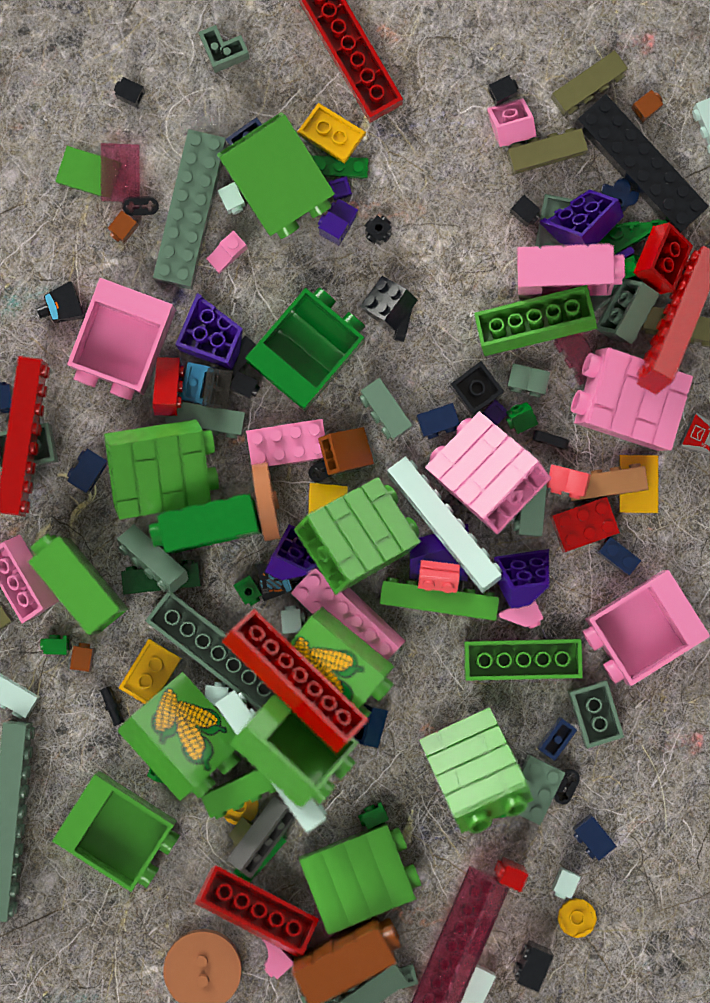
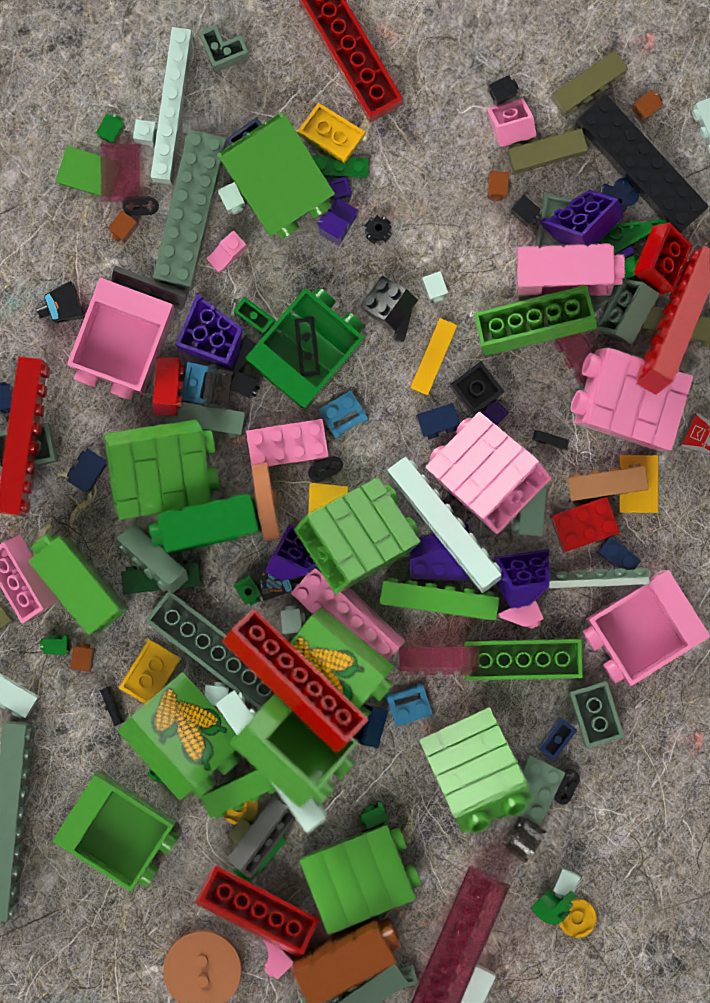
(111, 128): none -> green brick
(129, 92): black brick -> none
(145, 132): none -> light aqua brick
(149, 287): none -> dark grey plate
(171, 105): none -> light aqua brick
(254, 316): none -> green brick
(306, 337): none -> black tile
(339, 409): none -> dark azure plate
(346, 450): dark orange brick -> none
(385, 410): sand green brick -> none
(411, 710): none -> dark azure plate
(433, 356): none -> yellow tile
(435, 287): none -> light aqua brick
(438, 576): coral brick -> none
(439, 659): none -> clear pink brick
(497, 185): none -> dark orange brick
(511, 874): red brick -> none
(521, 418): green brick -> none
(524, 839): none -> clear smoke brick
(529, 380): sand green brick -> none
(533, 965): black brick -> none
(552, 909): none -> green brick
(569, 481): coral brick -> none
(594, 837): dark blue brick -> none
(600, 577): none -> sand green plate

